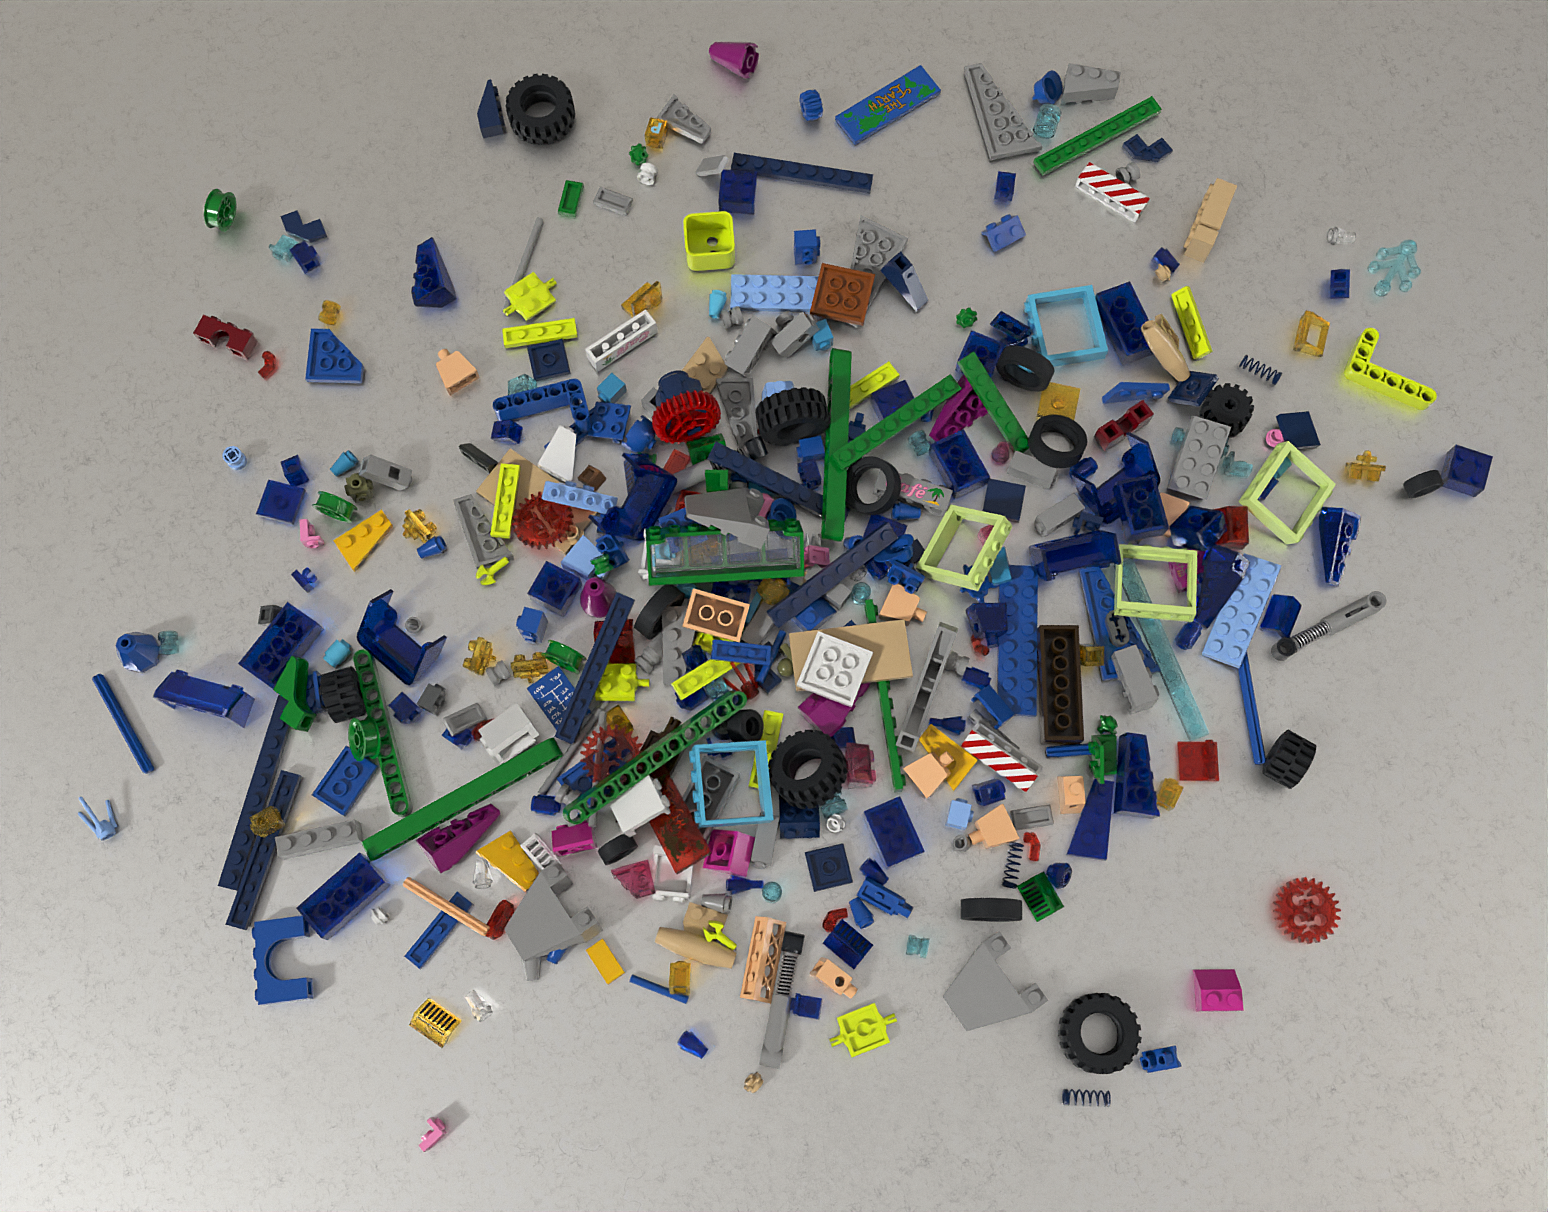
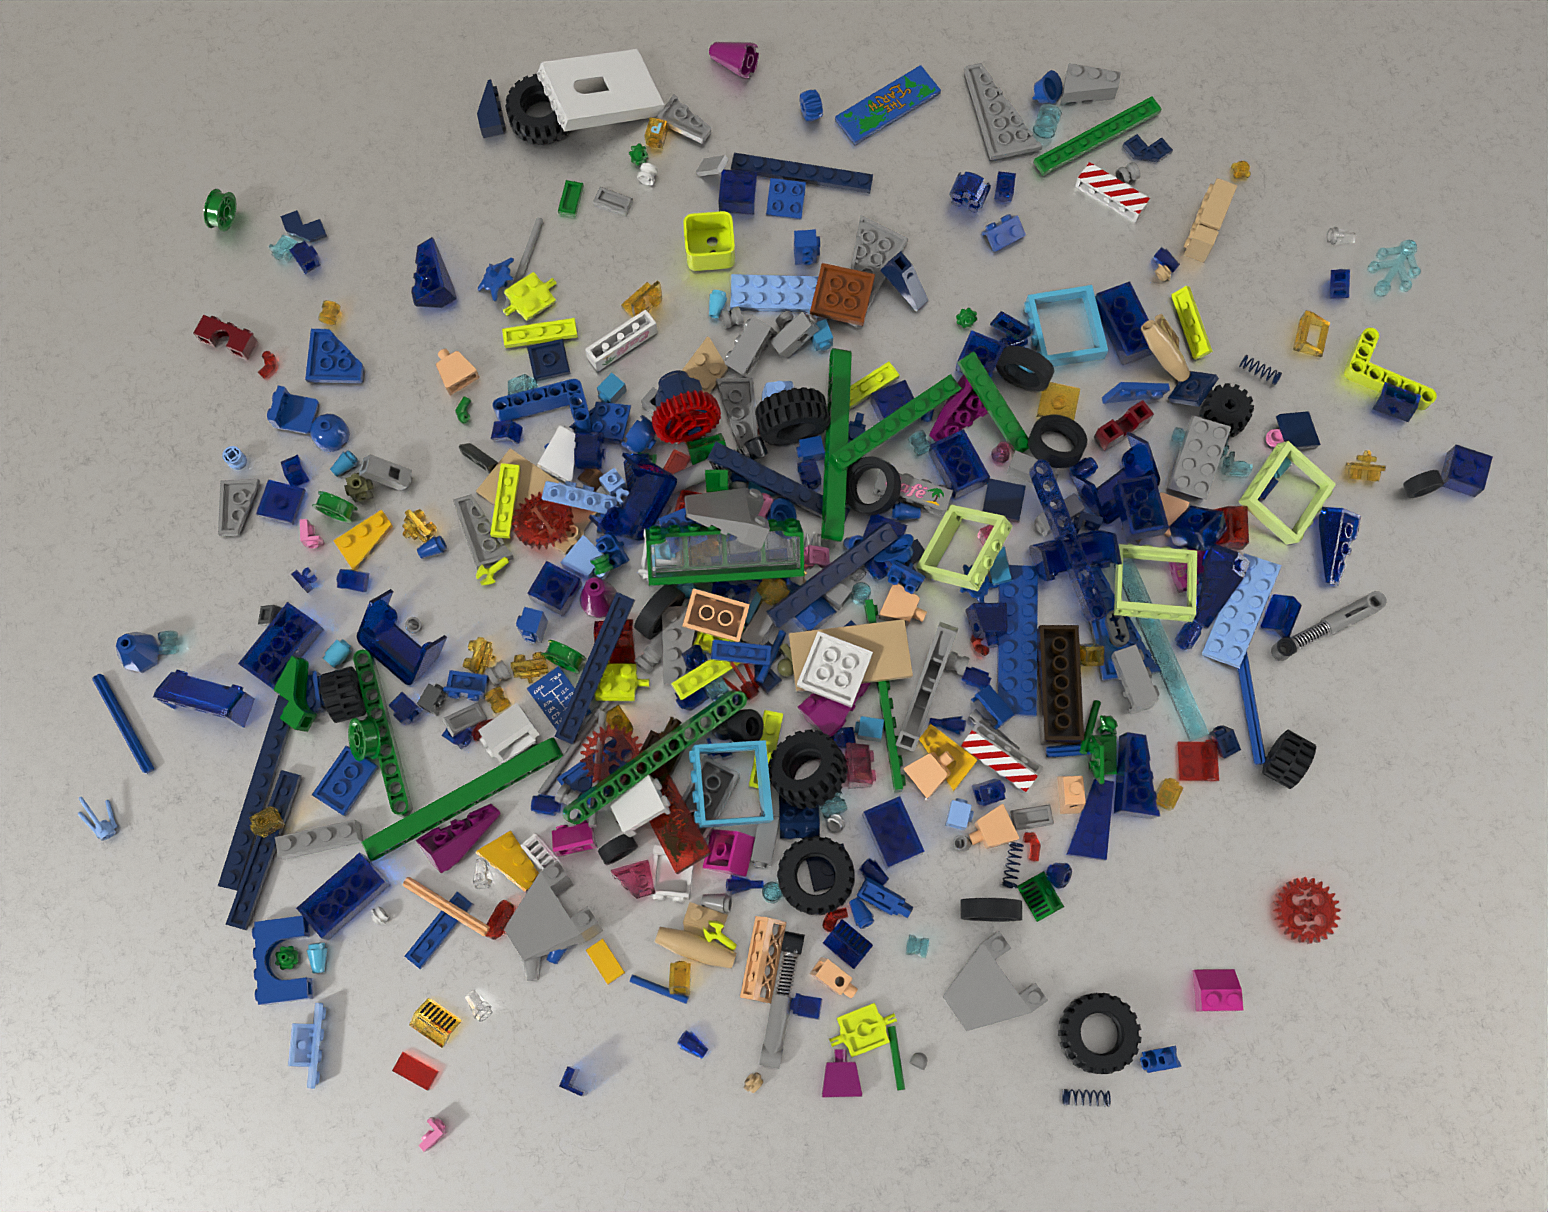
(234, 504): none -> light grey wing
(286, 957): none -> green plant
(292, 411): none -> blue bracket
(305, 1045): none -> light blue bracket
(317, 956): none -> medium azure cone
(329, 432): none -> blue cylinder
(352, 580): none -> clear blue bracket
(415, 1071): none -> clear red tile
(461, 410): none -> green arm
(466, 685): none -> blue bracket
(496, 277): none -> blue piece
(497, 699): none -> clear yellow wheel
(568, 1081): none -> clear blue panel
(589, 450): none -> clear blue brick
(614, 485): none -> light blue brick
(629, 97): none -> white panel
(786, 198): none -> blue hinge
(816, 847): none -> black tyre
(841, 1077): none -> magenta torso
(869, 729): none -> dark azure brick
(896, 1058): none -> green bar
(919, 1060): none -> light grey hinge
(969, 191): none -> clear blue brick
(1066, 550): none -> clear blue beam
(1090, 726): none -> green bar
(1225, 740): none -> dark blue bracket
(1242, 165): none -> clear yellow plate
(1396, 402): none -> clear blue brick

